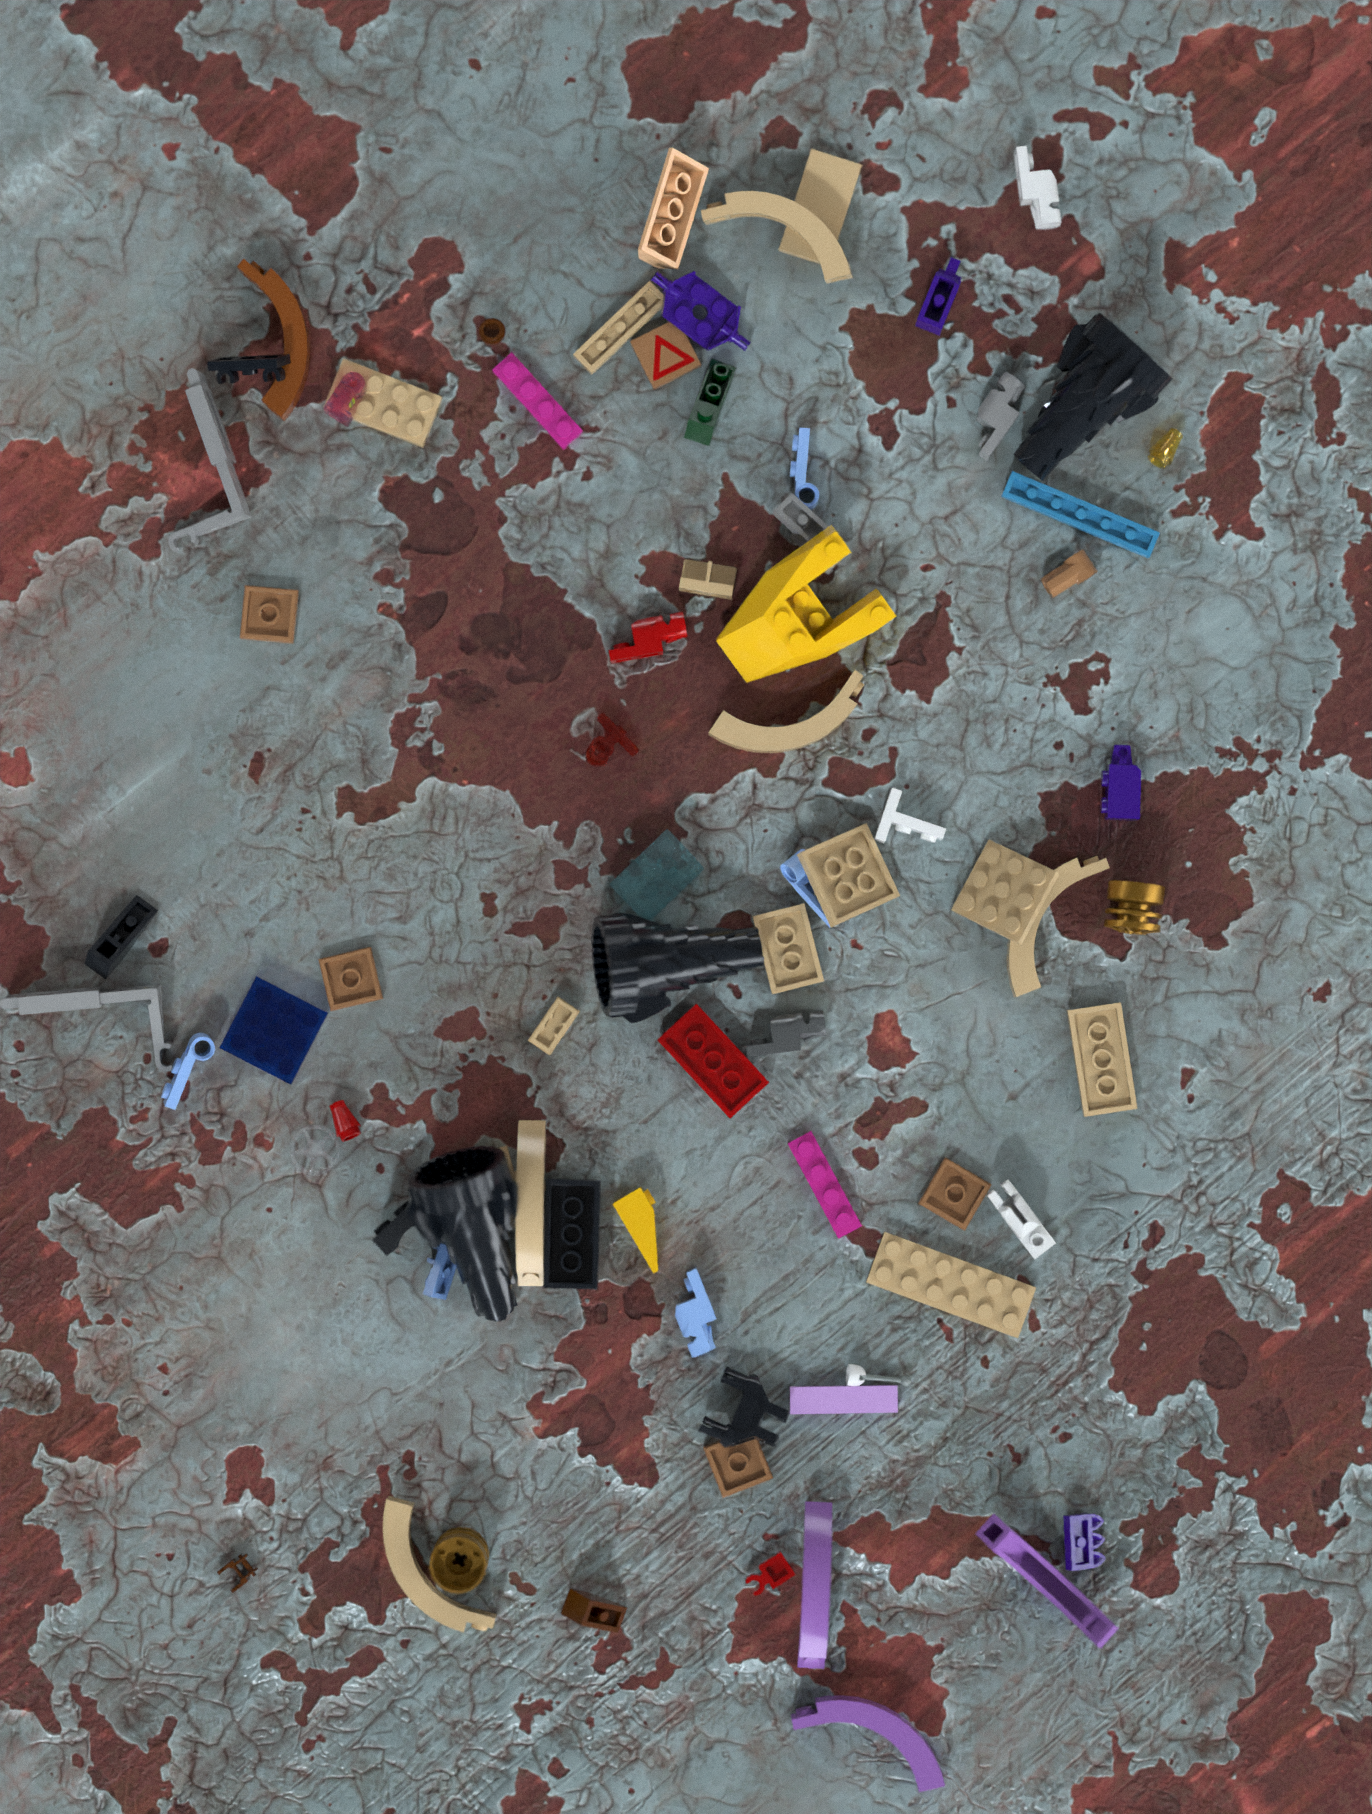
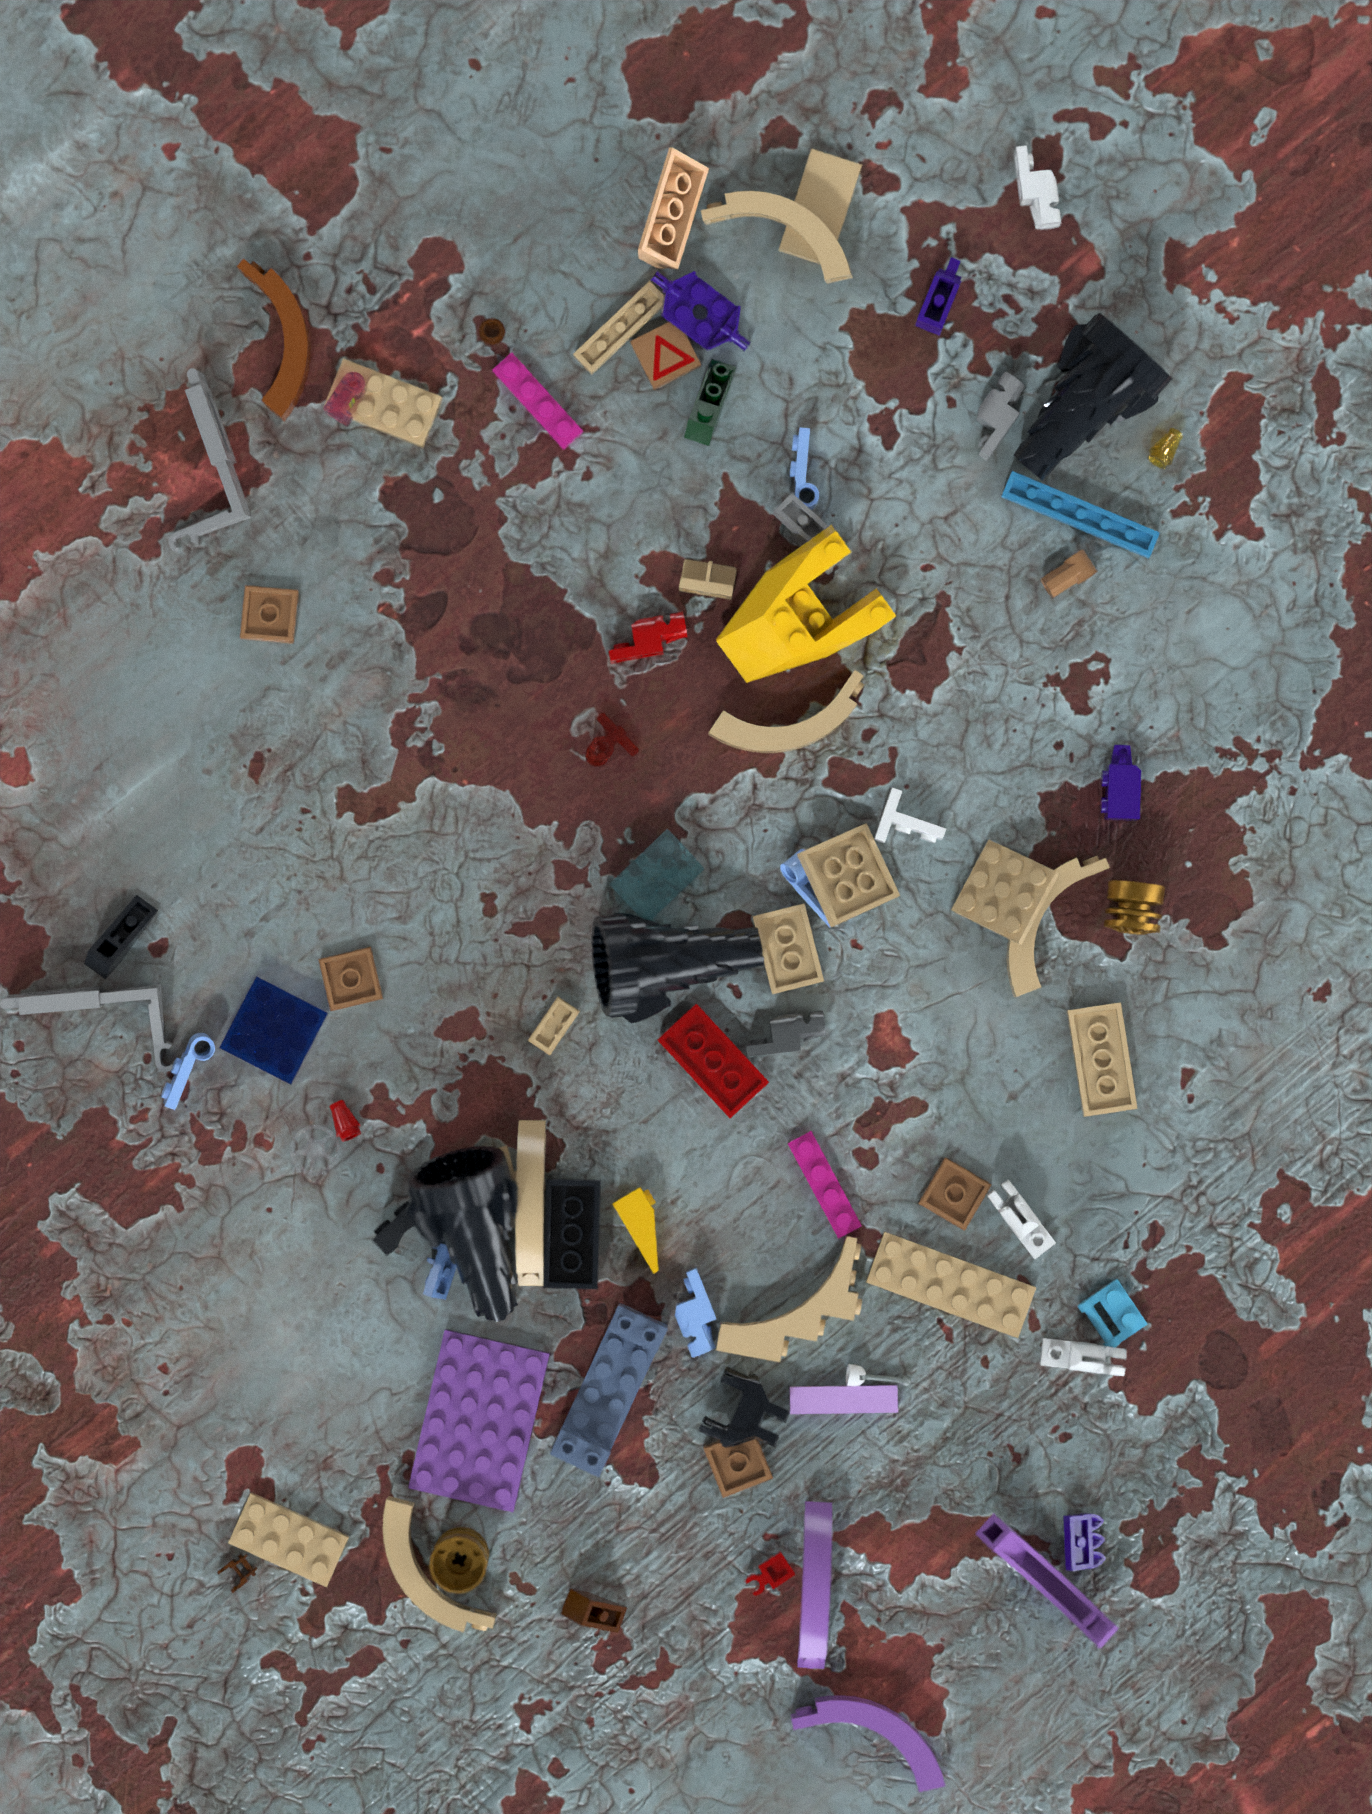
(249, 365): black plate -> none
(288, 1539): none -> tan plate
(479, 1420): none -> medium lavender plate
(609, 1389): none -> sand blue plate
(832, 1299): none -> tan arch
(1081, 1356): none -> white plate
(1120, 1310): none -> medium azure plate

